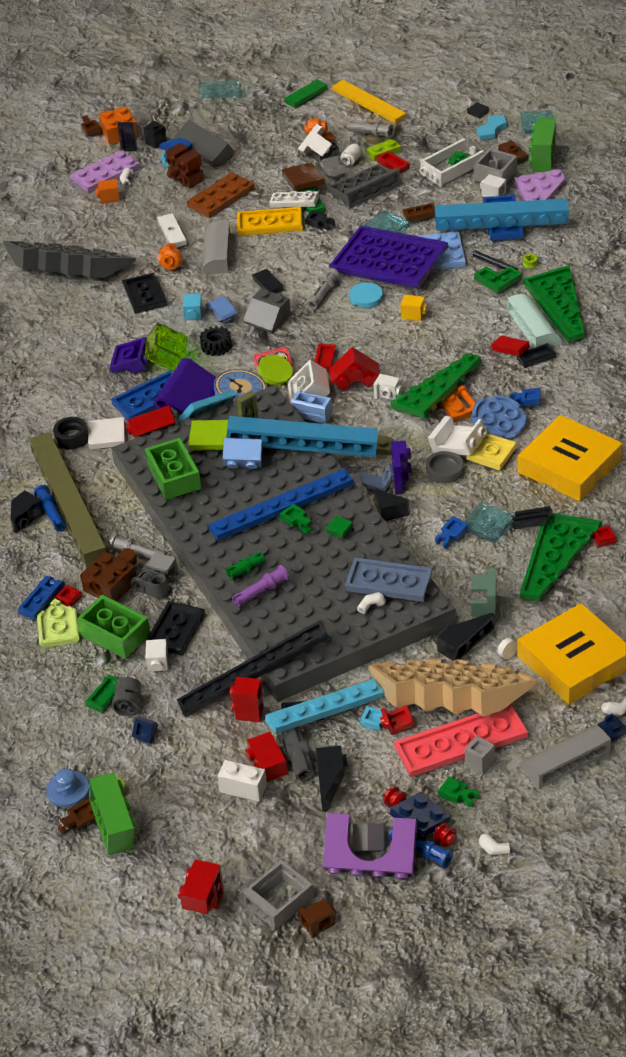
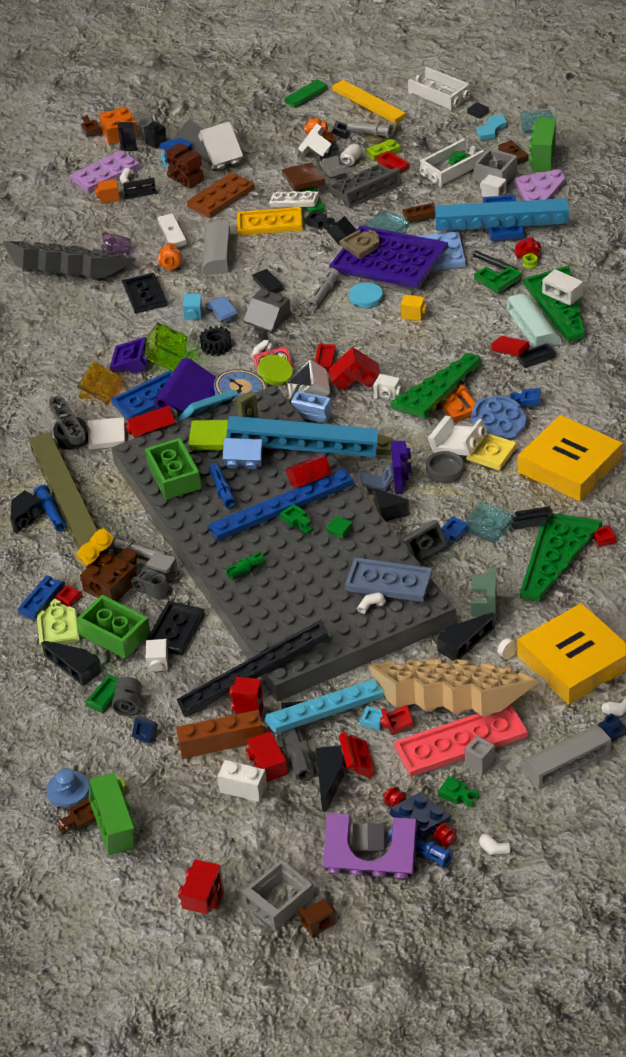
(63, 421): none -> dark grey beam
(73, 661): none -> black slope
(97, 544): none -> yellow brick
(99, 383): none -> clear yellow plate
(116, 243): none -> clear purple hips
(140, 190): none -> black tile
(218, 733): none -> dark orange brick
(220, 89): clear light blue plate -> none
(221, 145): none -> white panel
(227, 497): none -> blue pin
(264, 345): none -> white arm
(268, 582): medium lavender pin -> none
(302, 377): none -> dark grey piece
(308, 471): none -> red brick
(340, 129): none -> black tile
(341, 229): none -> black brick
(356, 754): none -> red plate
(361, 243): none -> dark tan tile
(425, 540): none -> dark grey slope
(440, 88): none -> white door
(526, 247): none -> red bracket
(562, 287): none -> white brick

